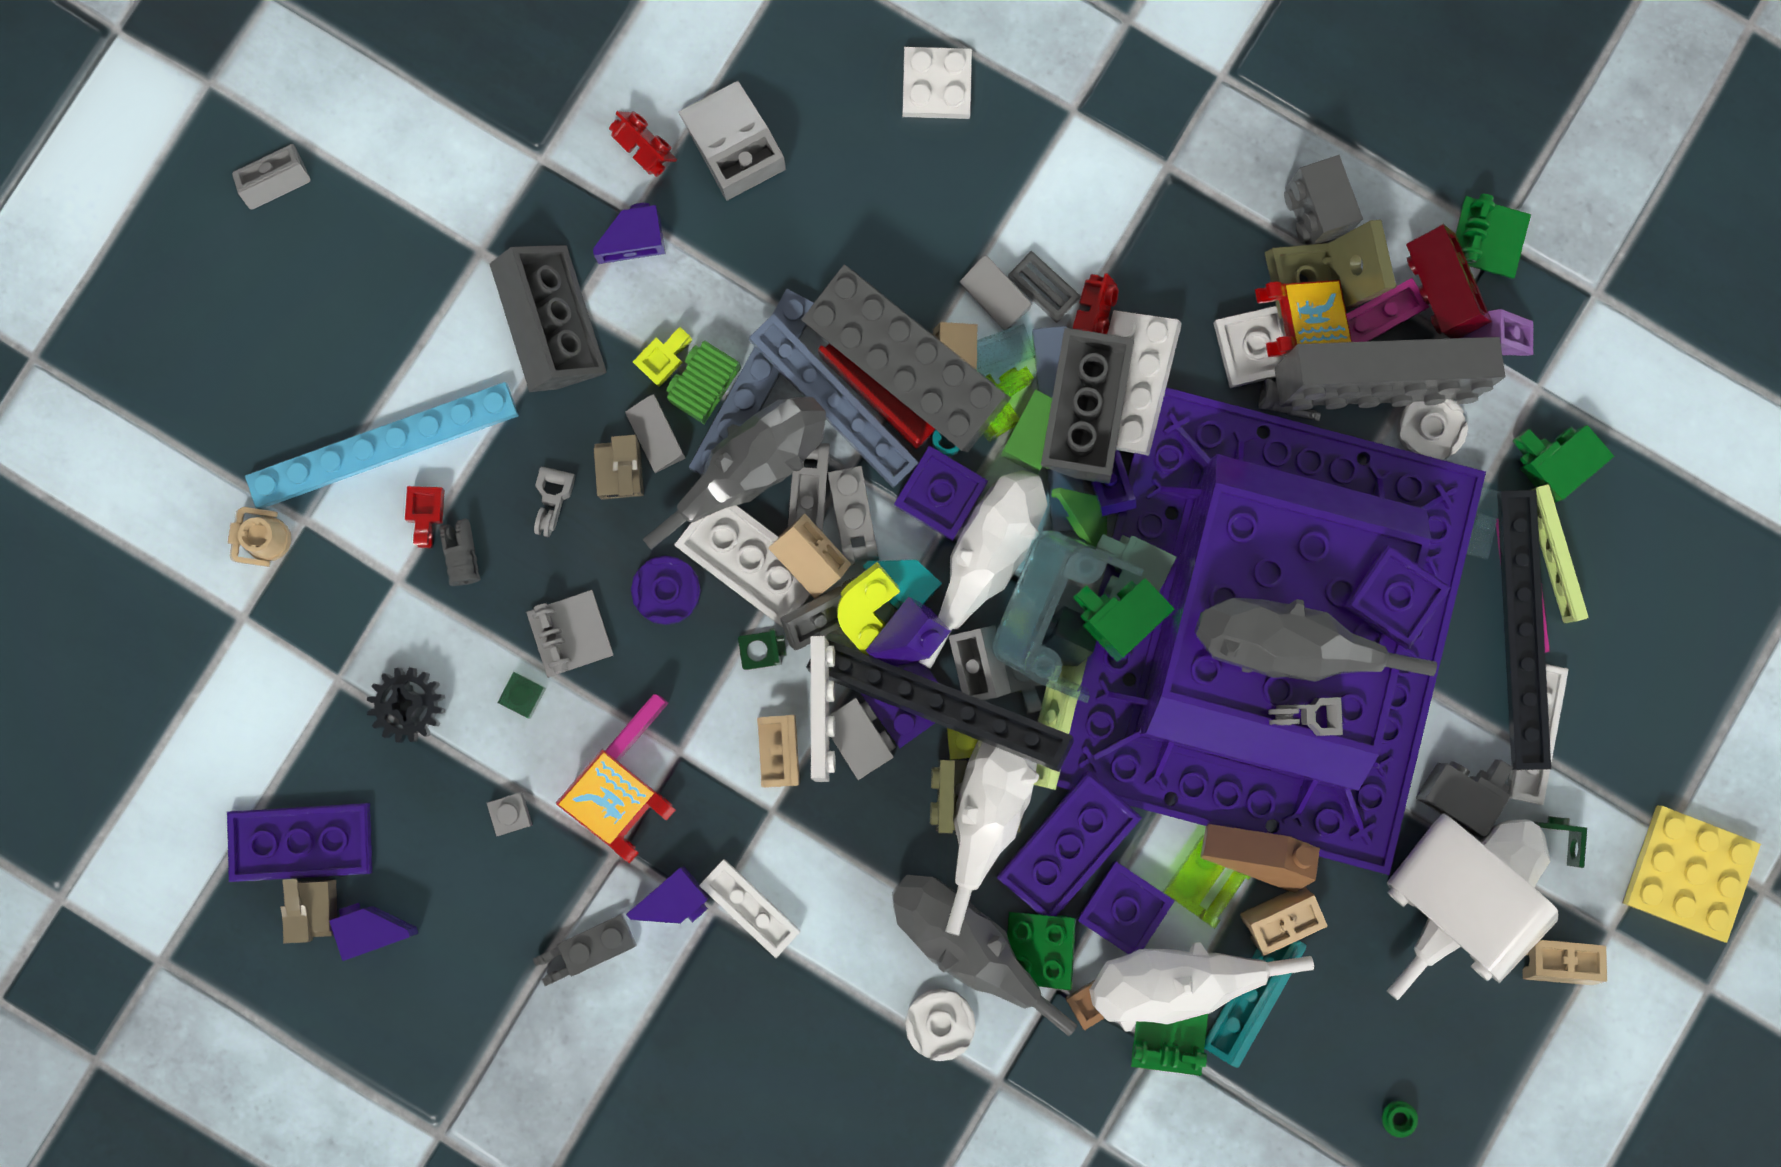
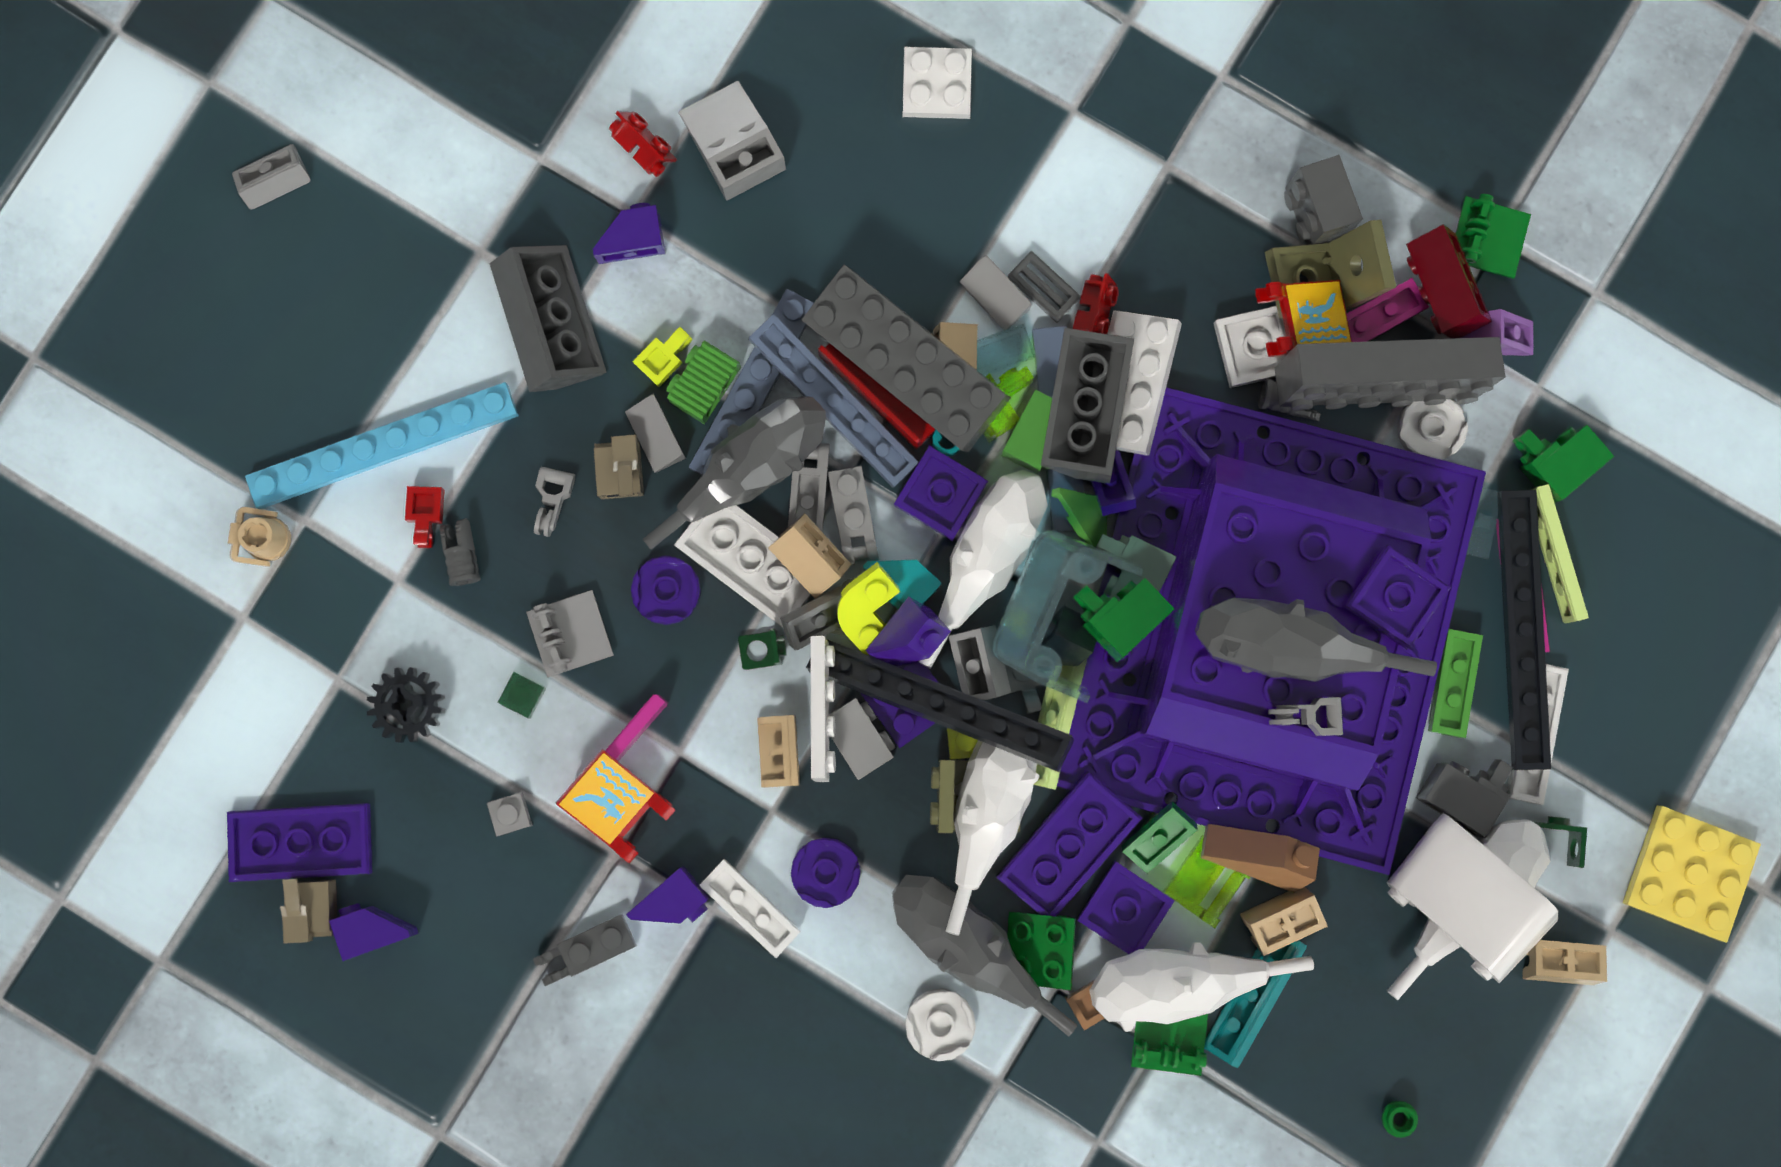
(825, 872): none -> dark purple tile
(1159, 837): none -> plate
(1455, 684): none -> bright green plate

